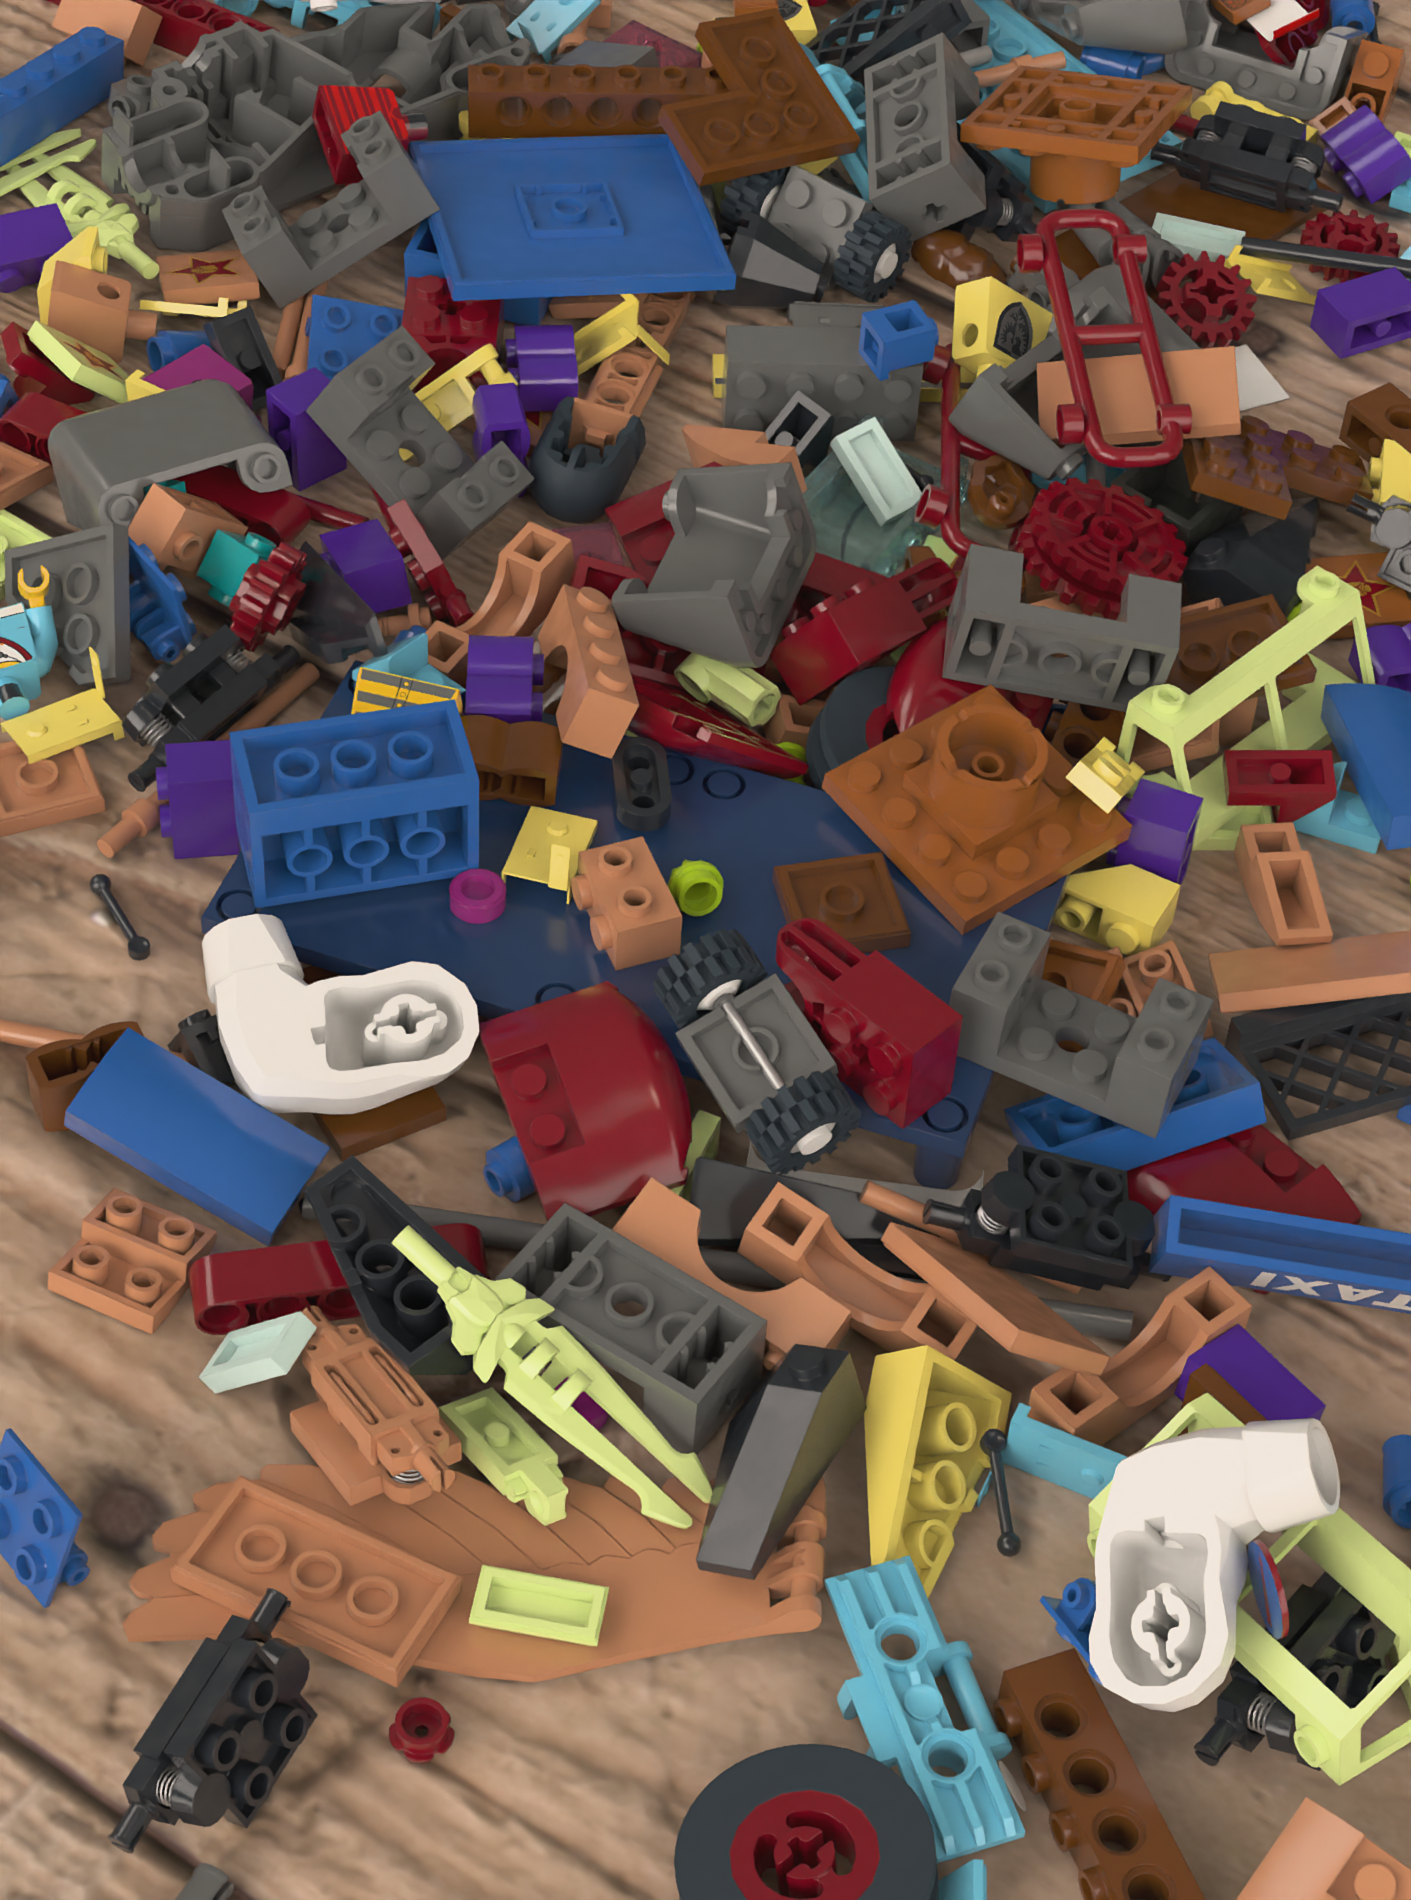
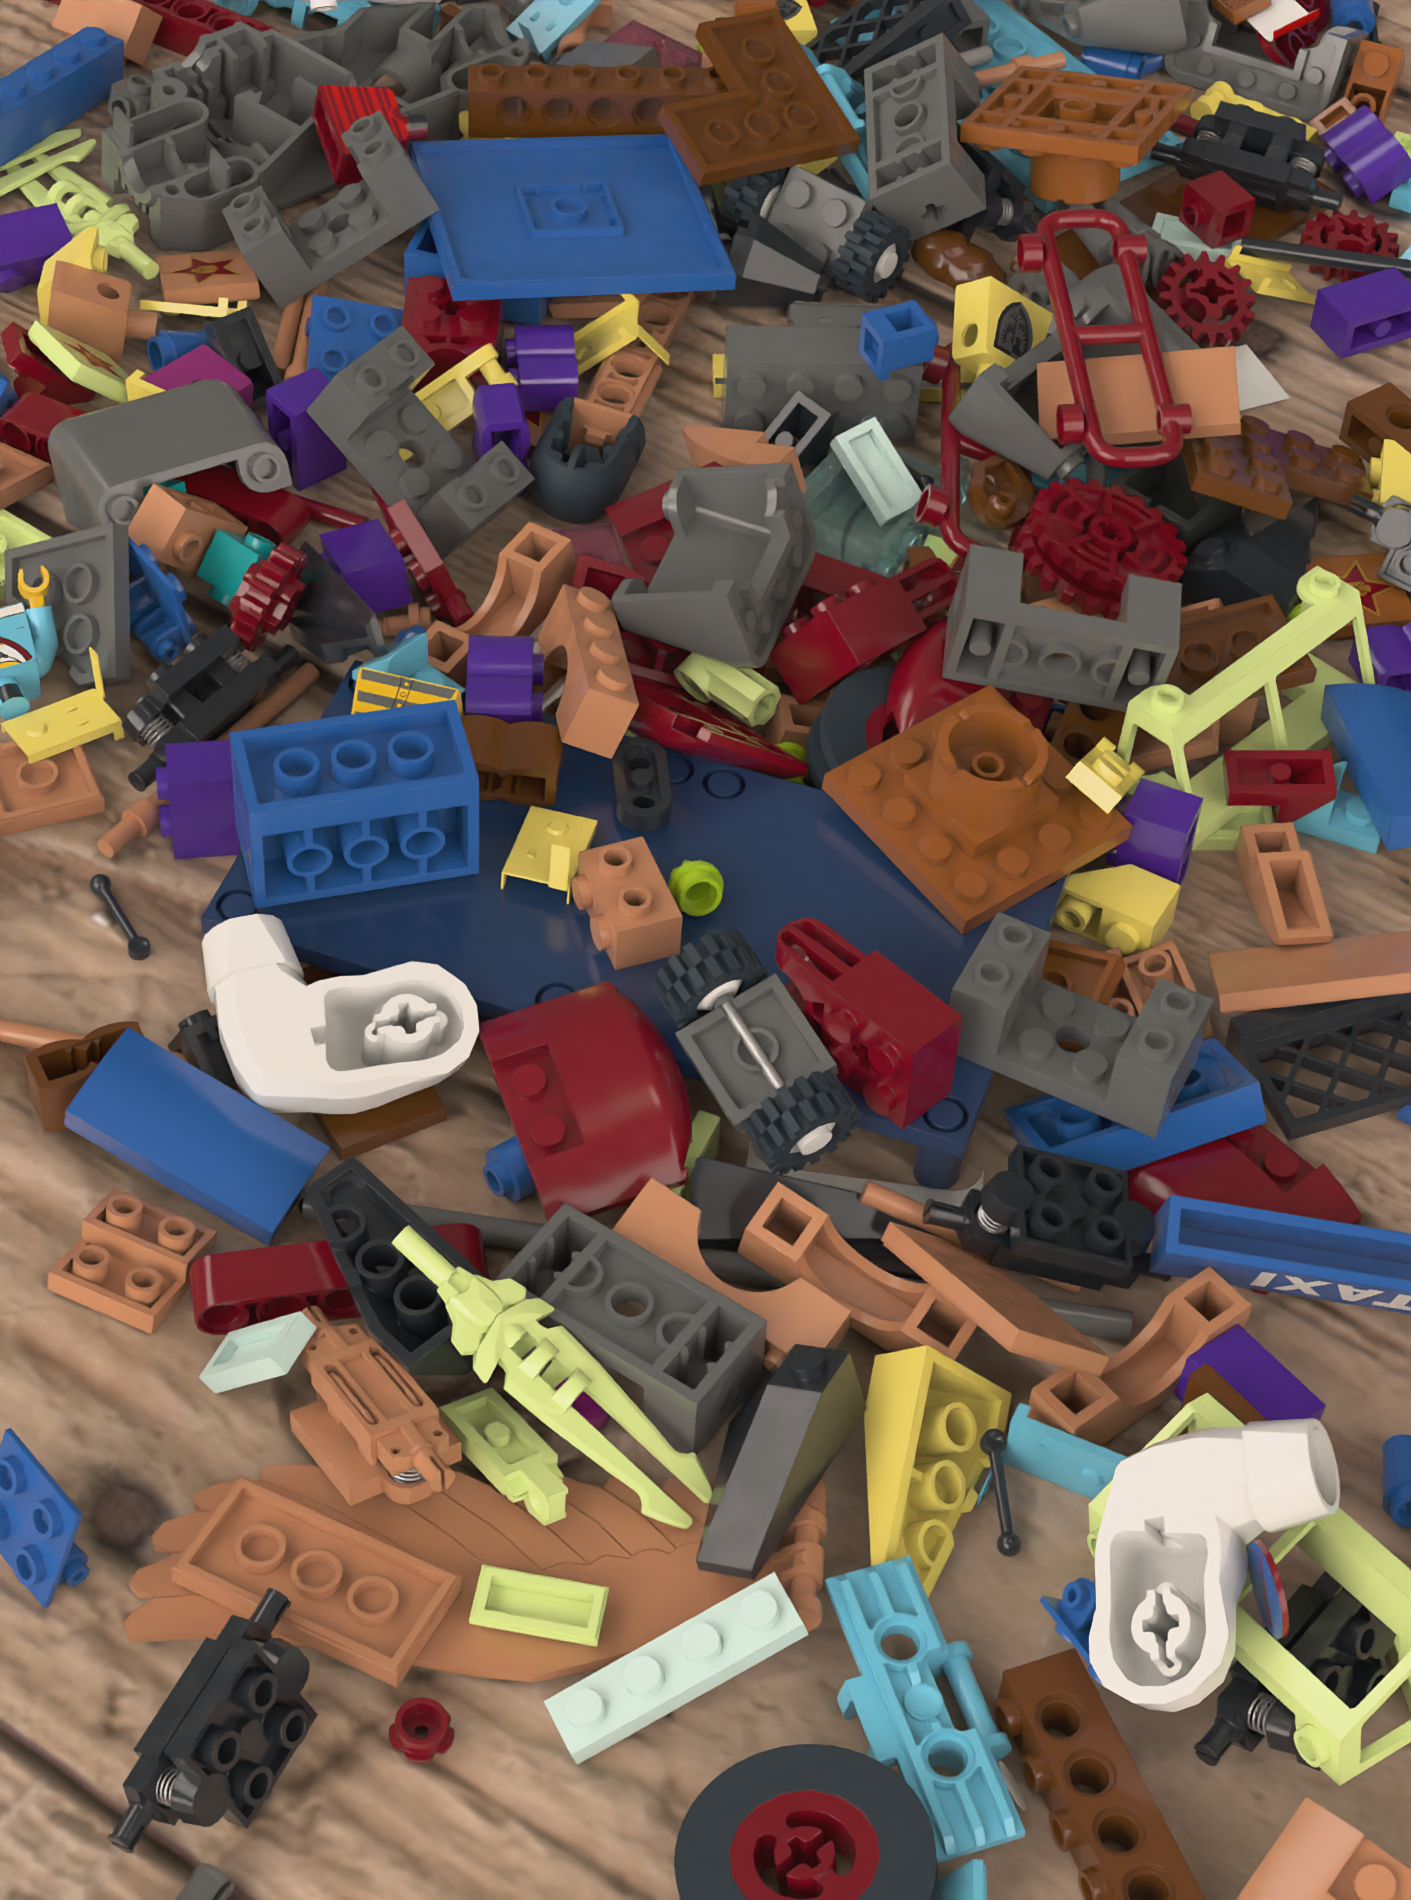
(477, 896): magenta tile -> none
(675, 1668): none -> light aqua plate
(849, 896): reddish brown tile -> none
(1216, 209): none -> dark red brick

